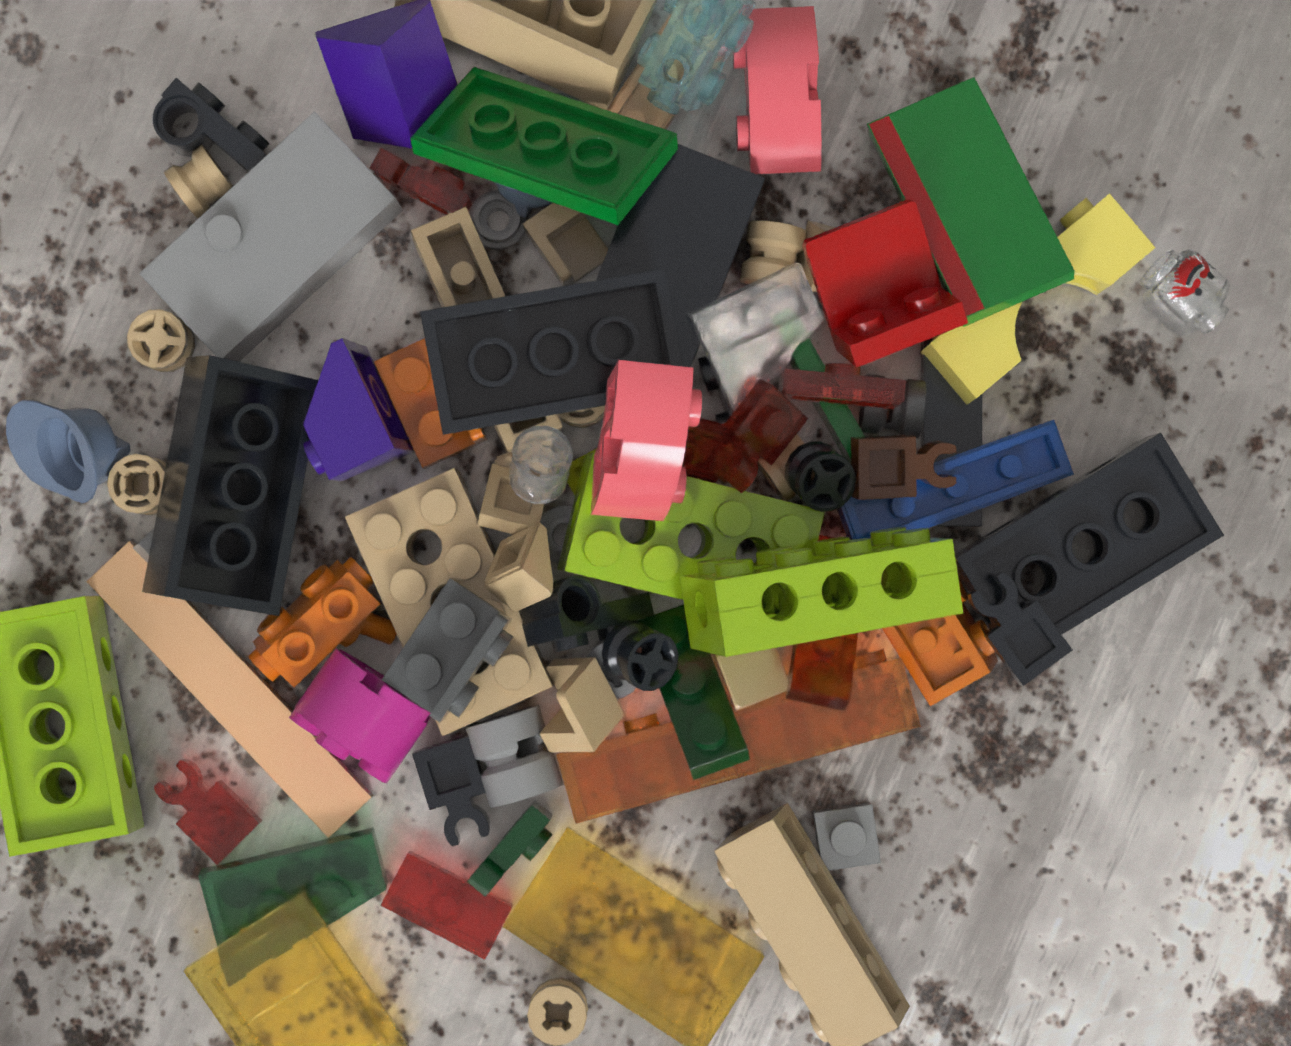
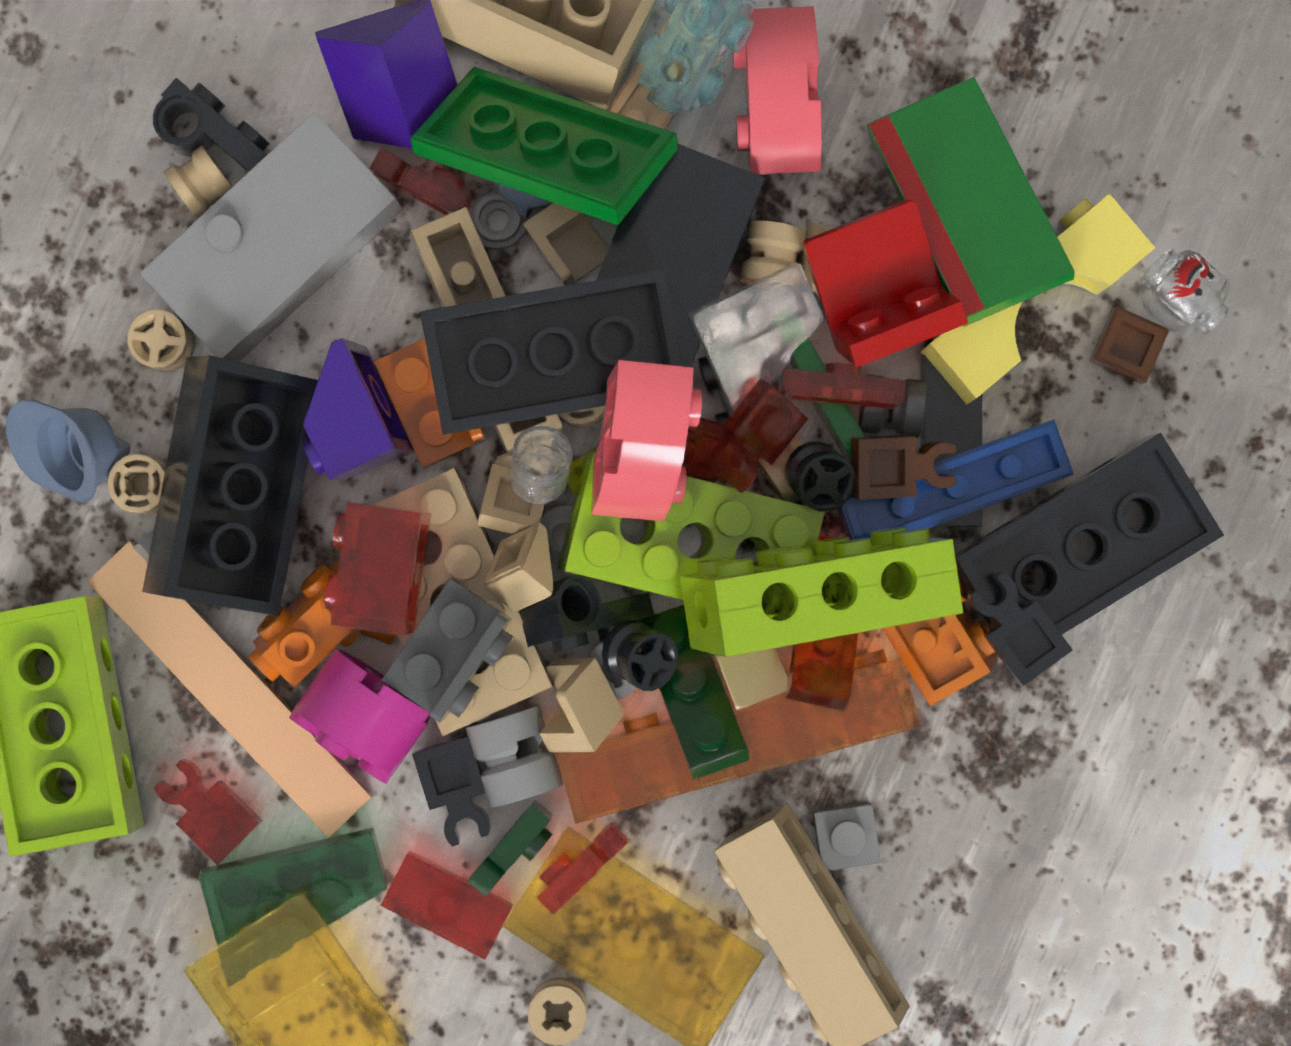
(378, 568): none -> clear red brick
(567, 875): none -> clear red plate
(1129, 345): none -> reddish brown tile

